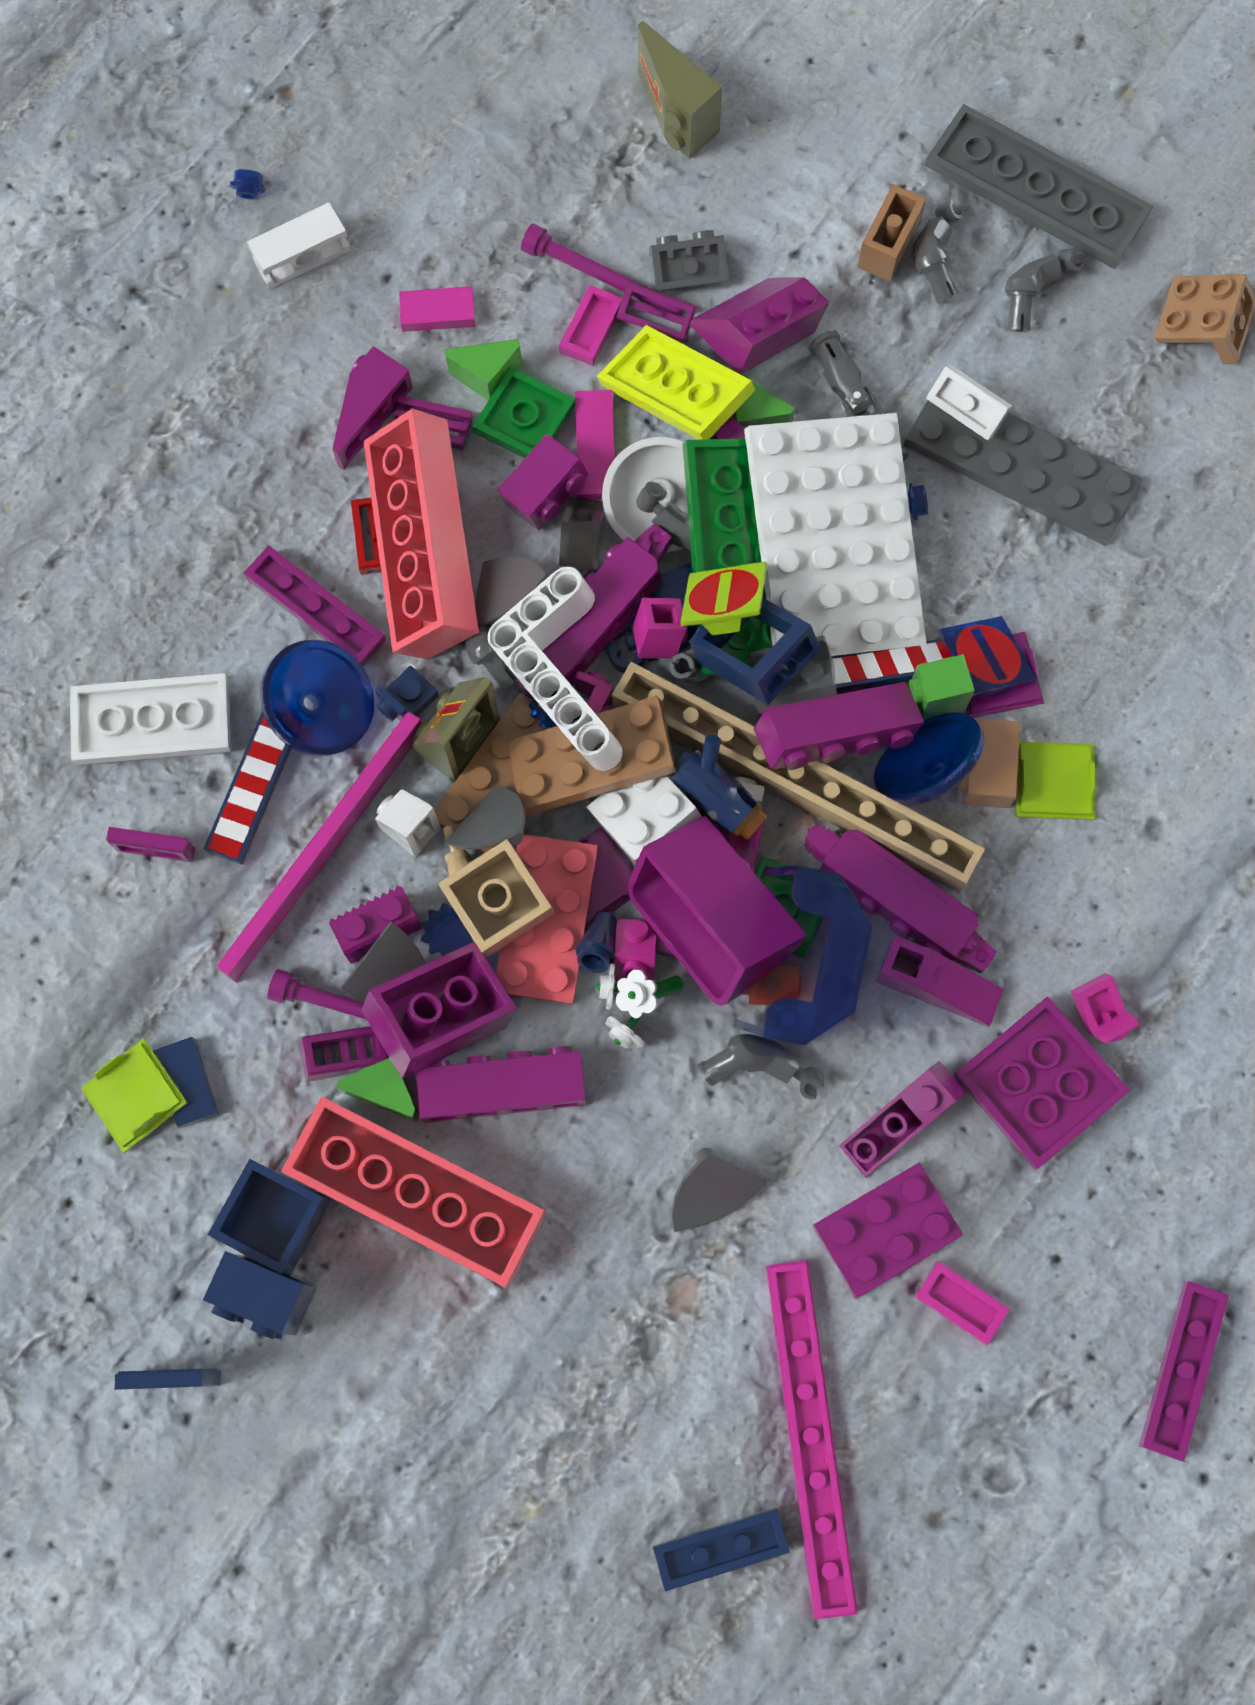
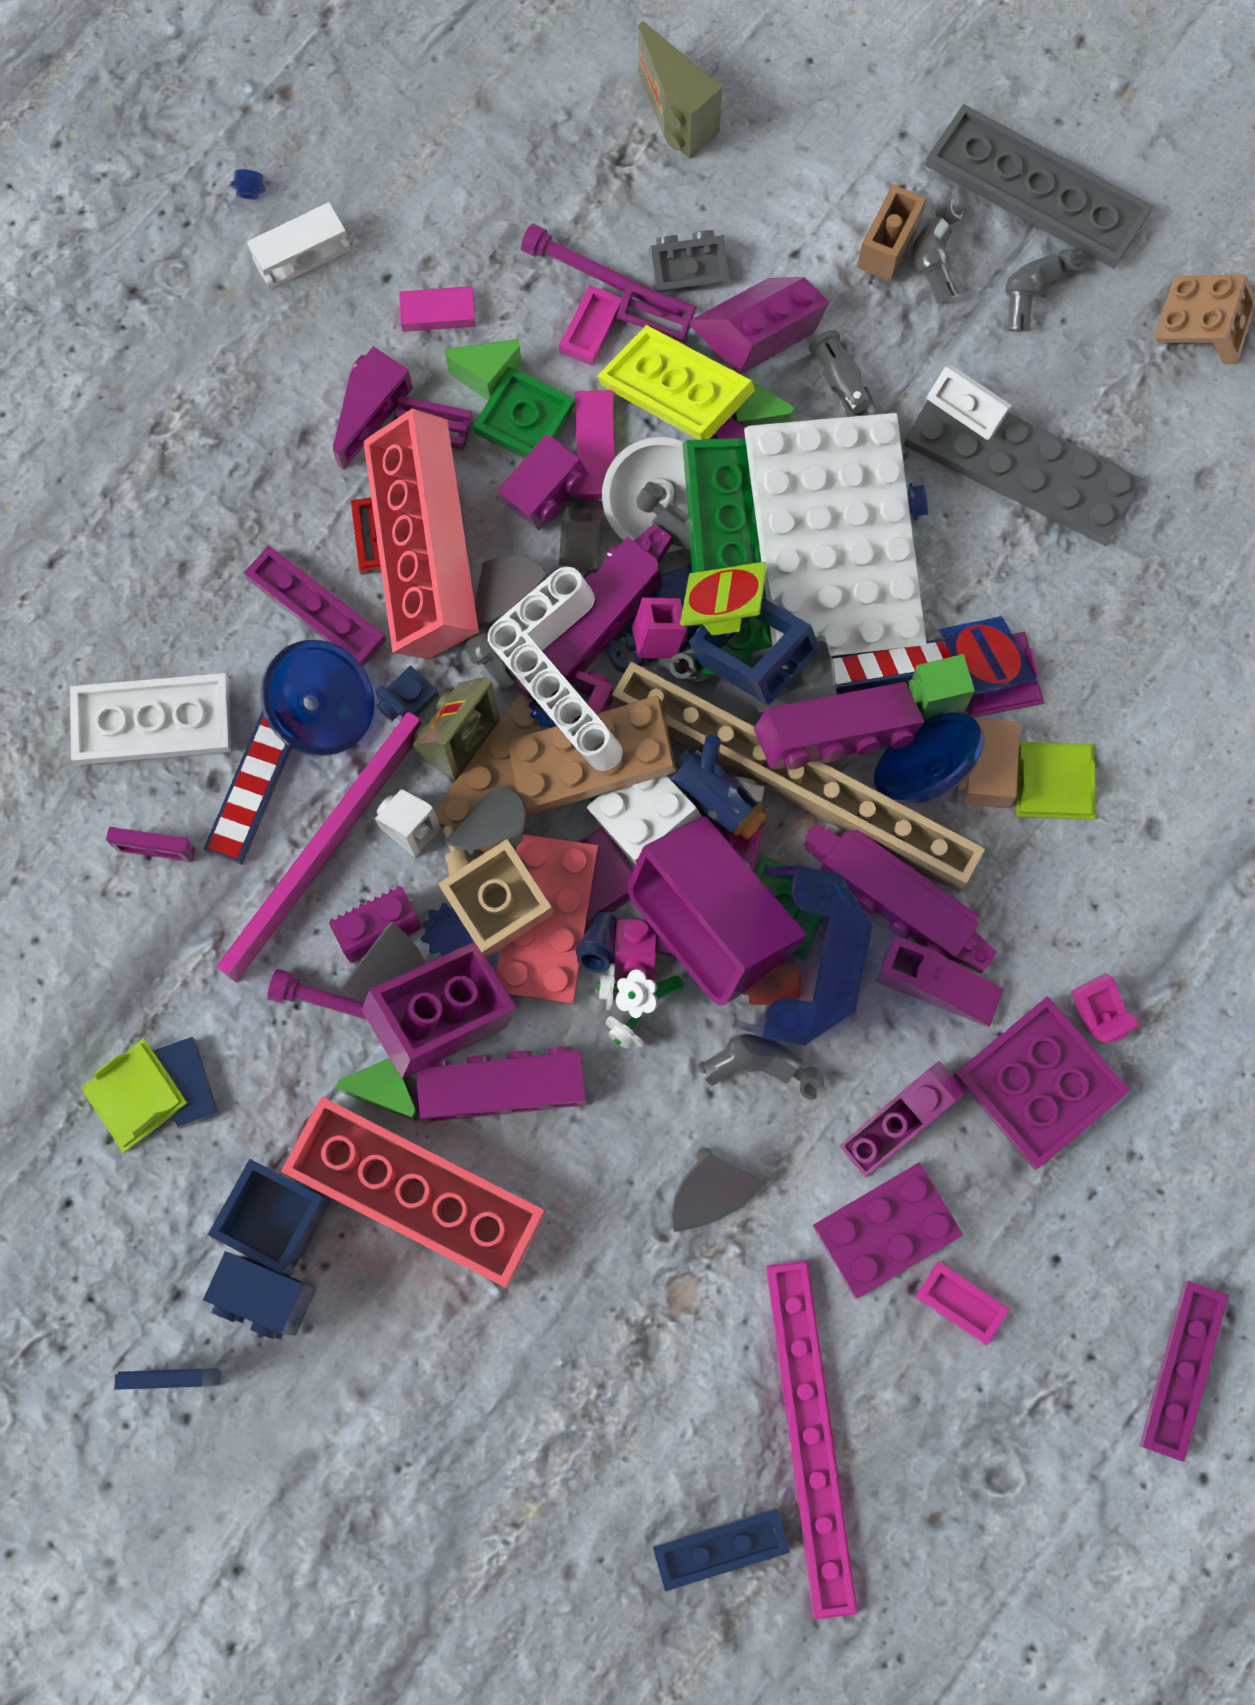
(330, 1069): magenta slope -> none

